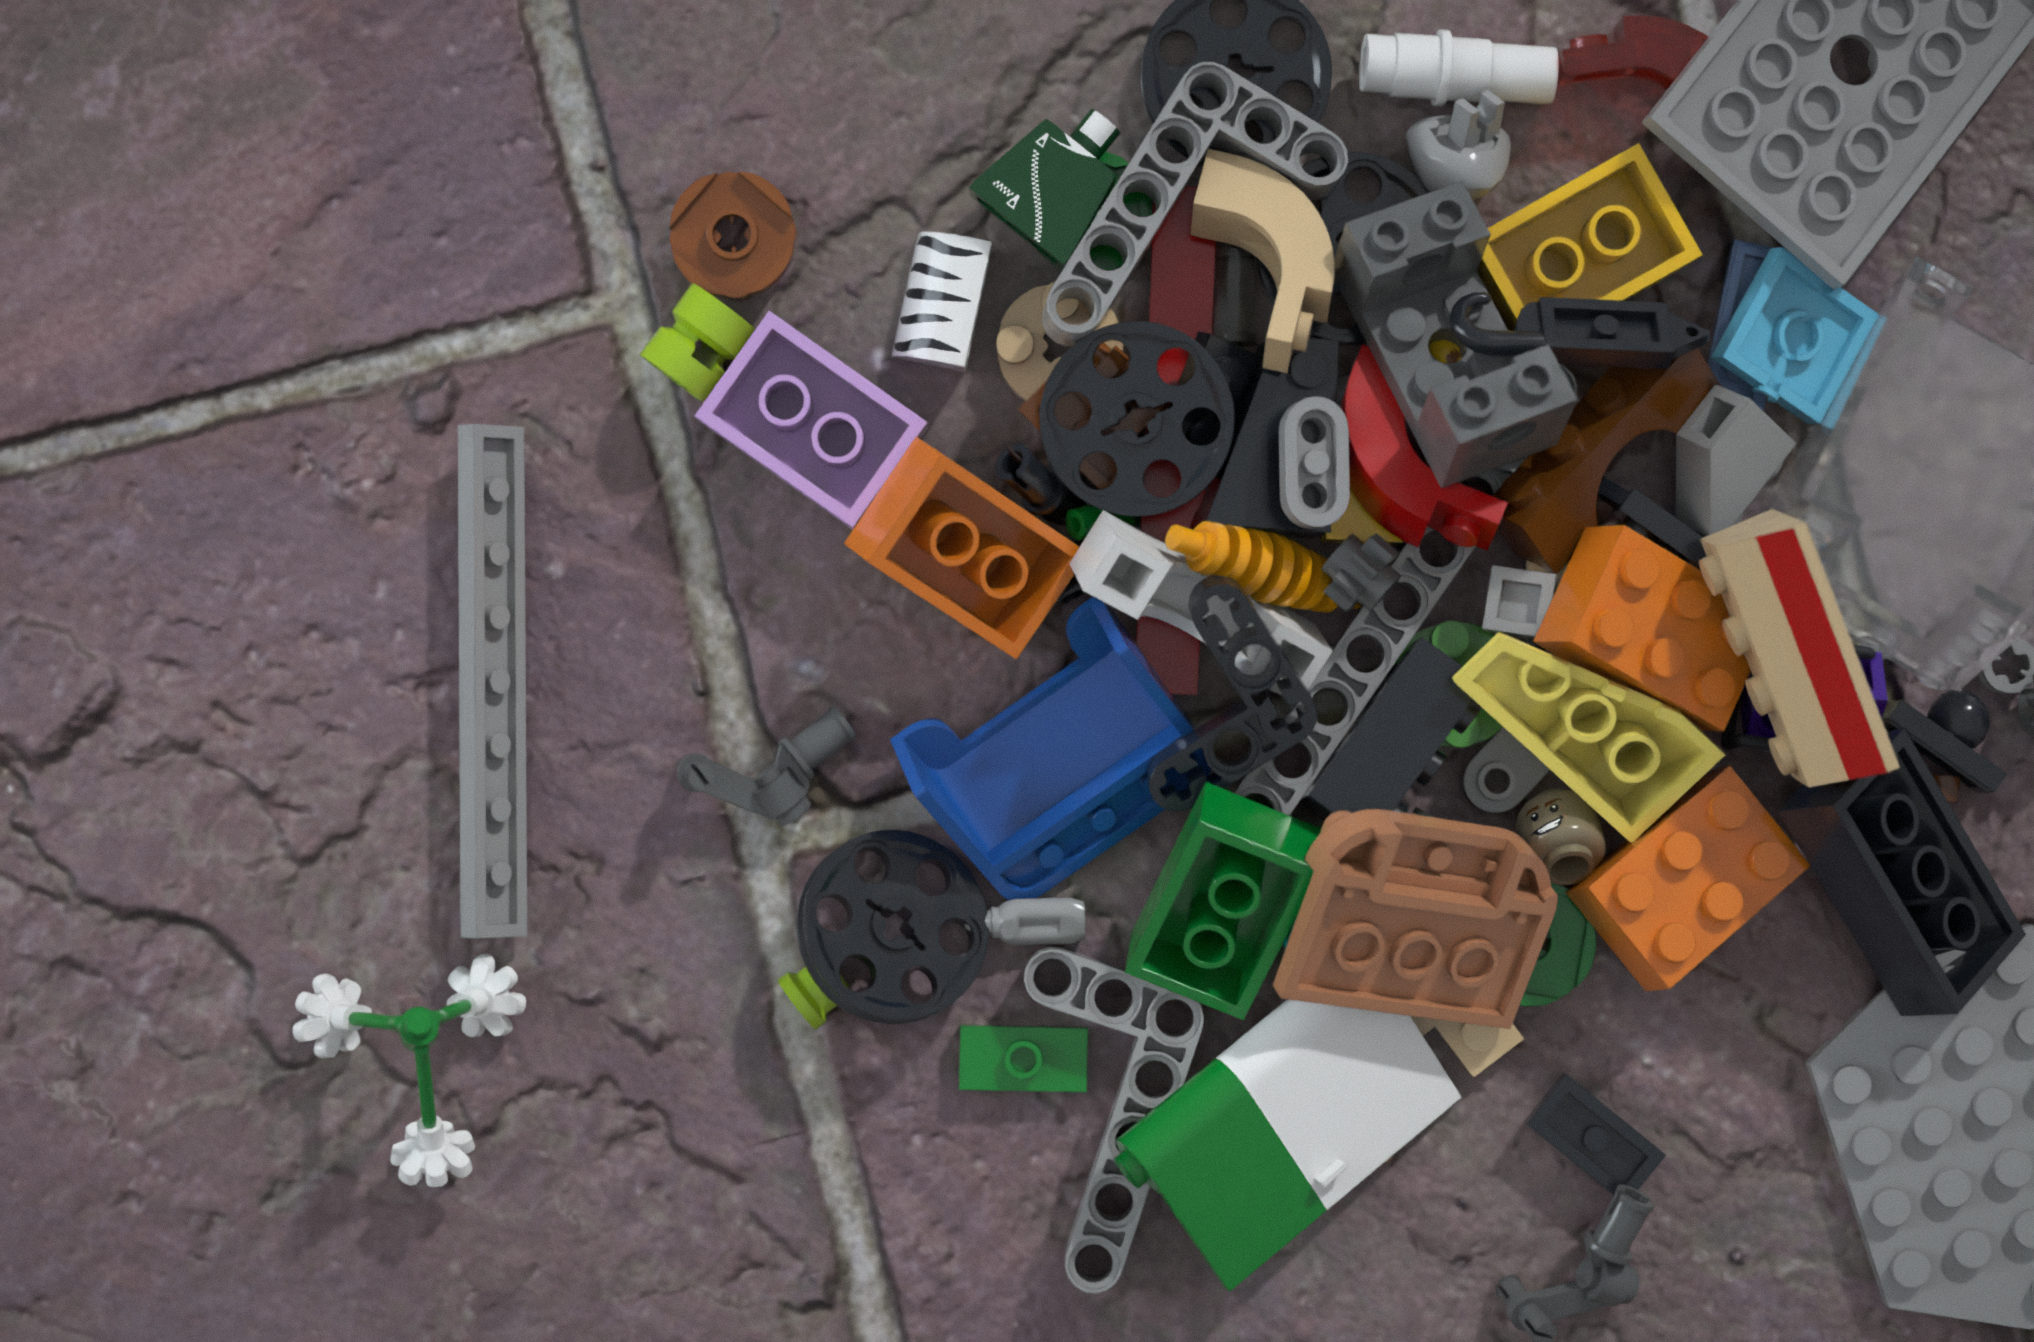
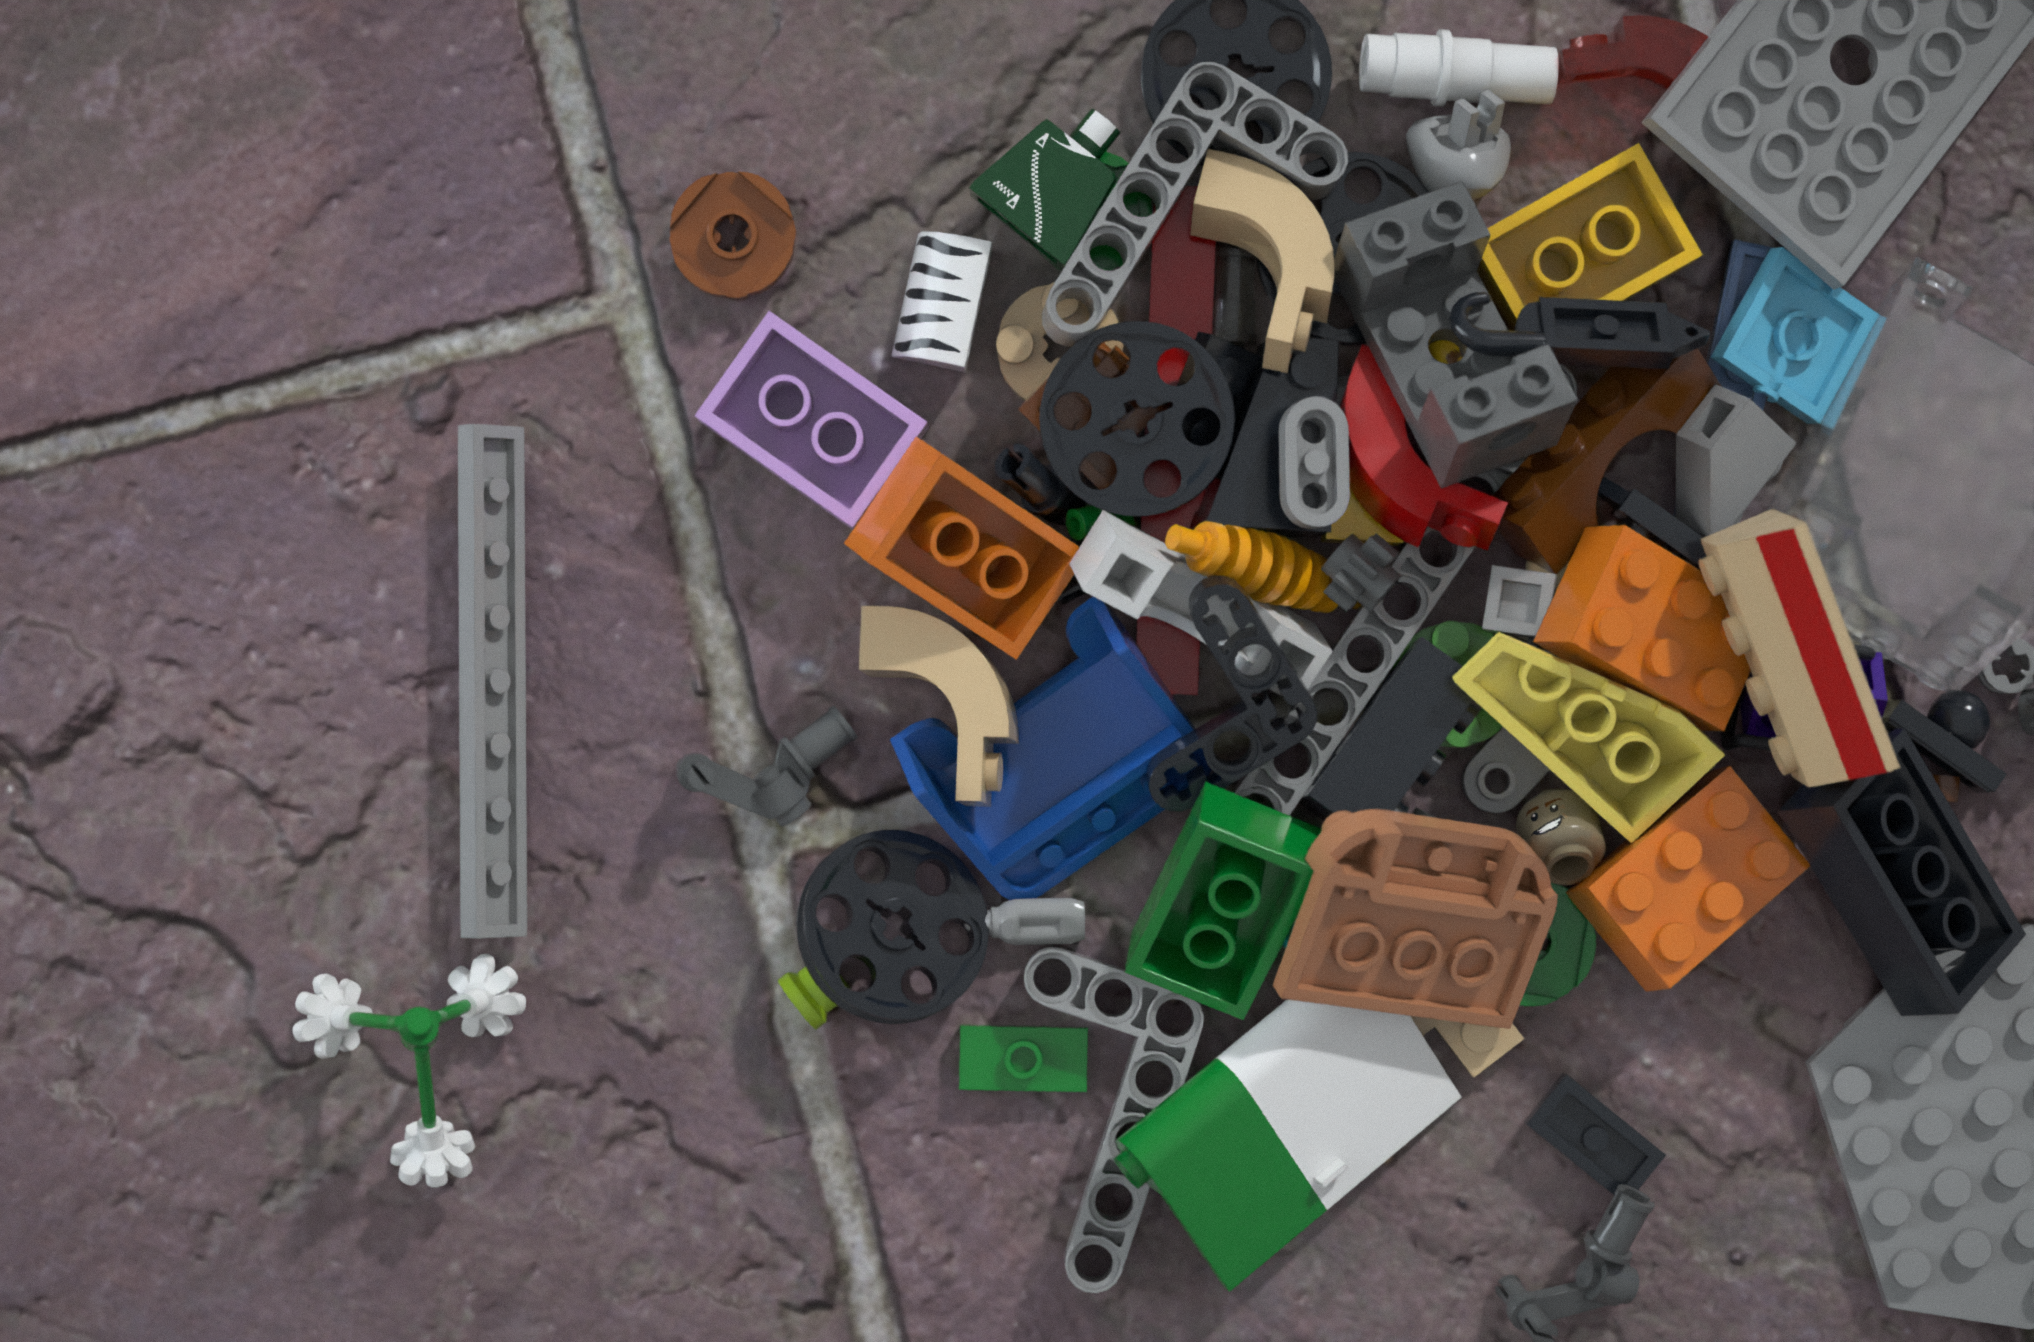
(701, 319): lime wheel -> none
(922, 647): none -> tan arch

